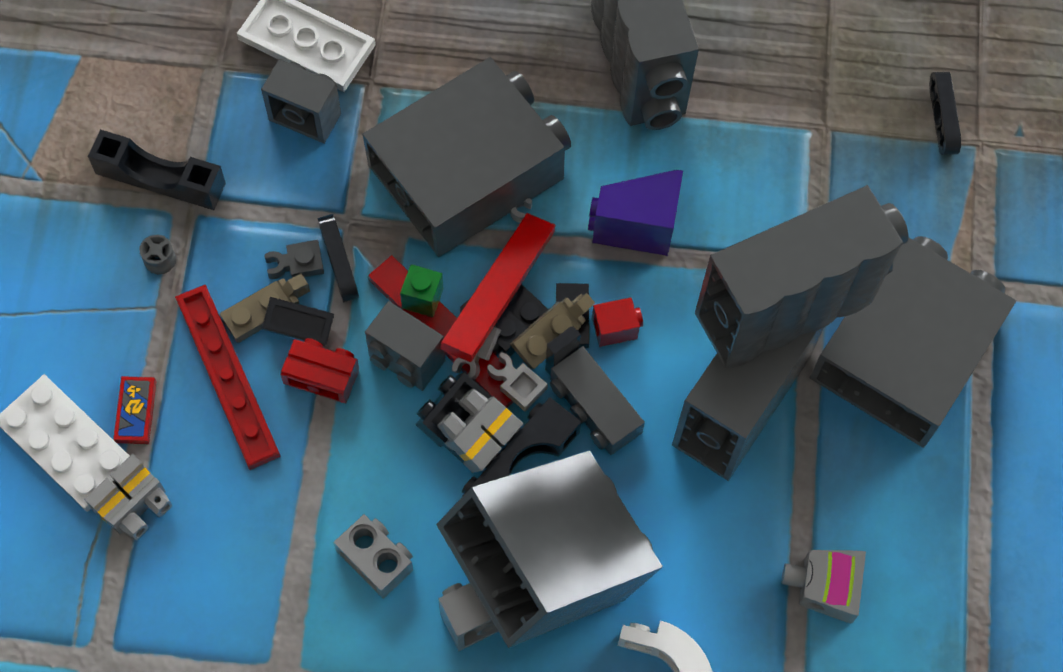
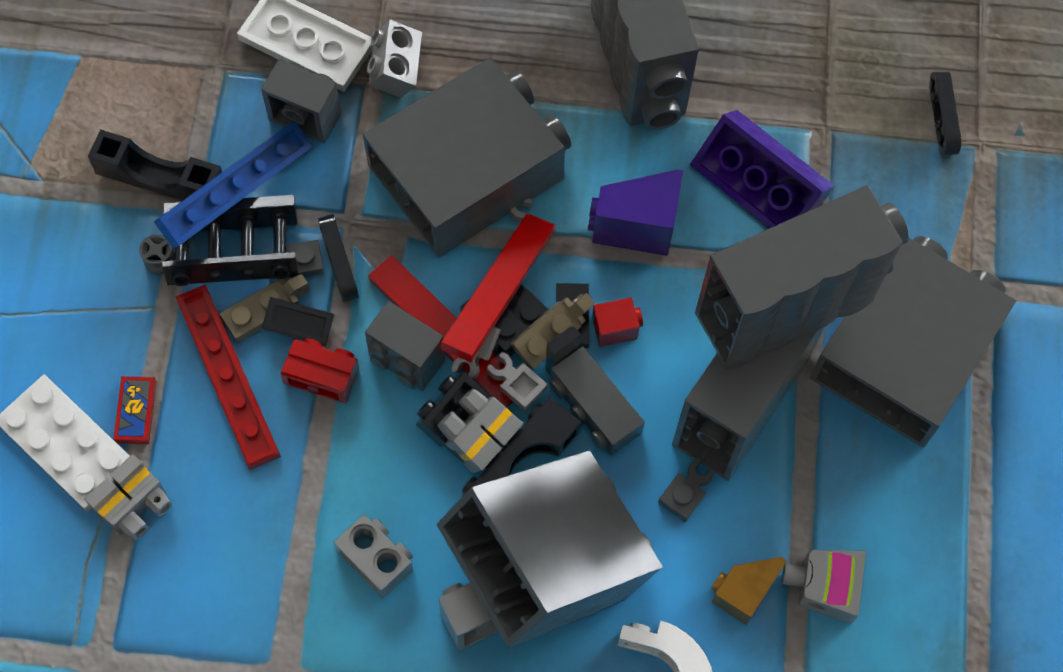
(232, 184): none -> blue plate
(245, 214): none -> black fence
(394, 58): none -> light grey brick
(421, 290): green brick -> none
(684, 493): none -> dark grey plate
(745, 587): none -> pearl gold slope
(759, 171): none -> dark purple slope

